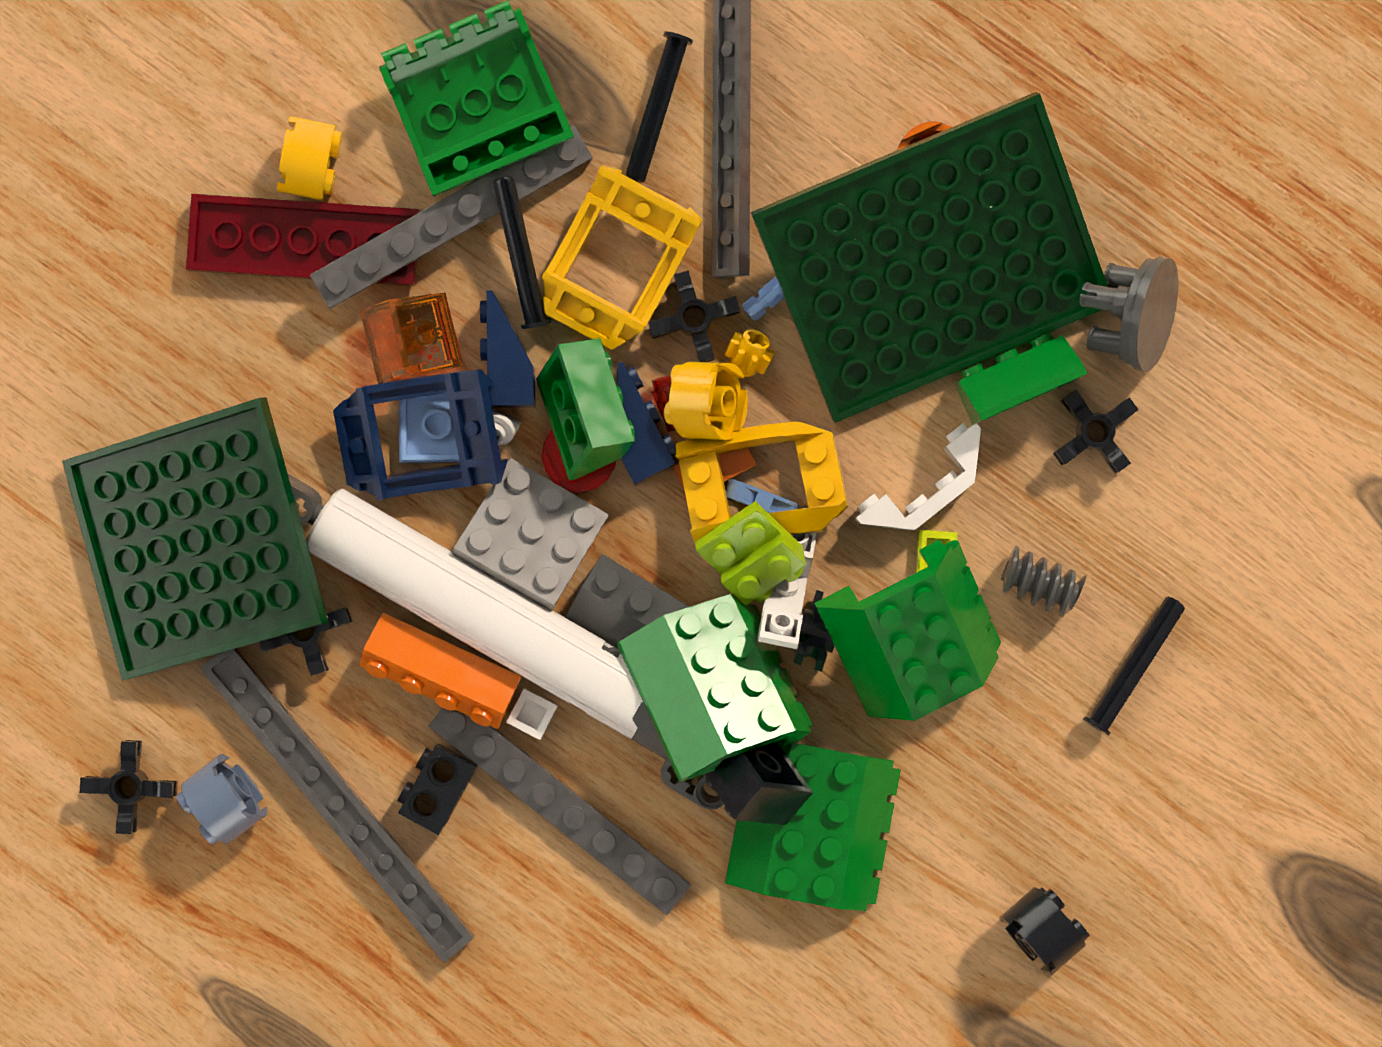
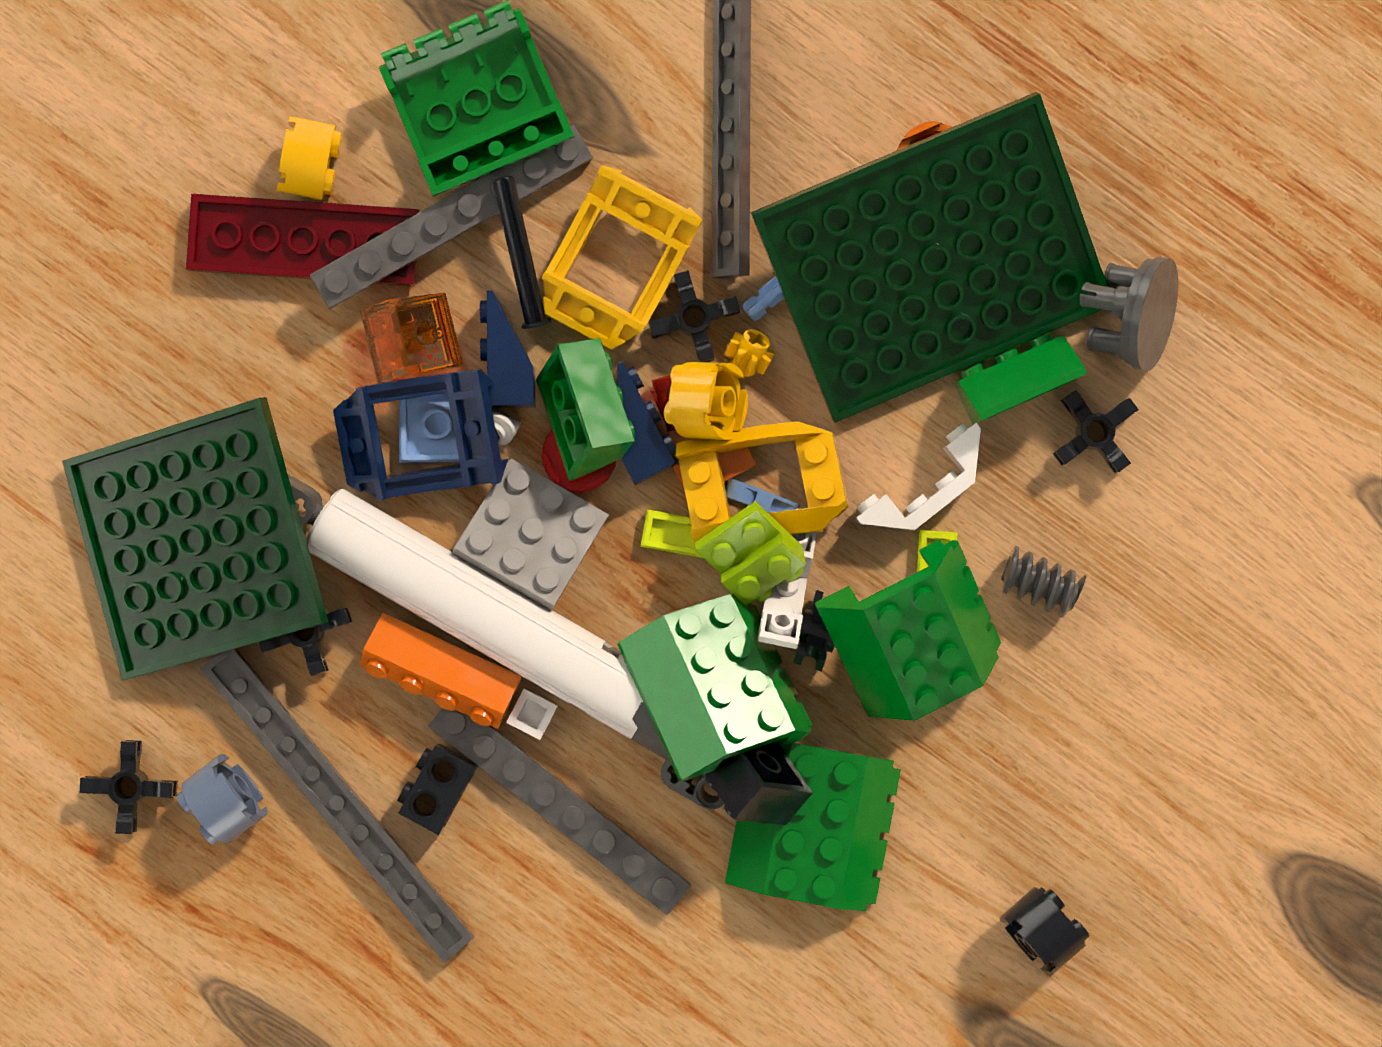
(618, 602): dark grey slope -> none
(657, 105): black axle -> none
(668, 533): none -> neon yellow tile
(1135, 665): black axle -> none

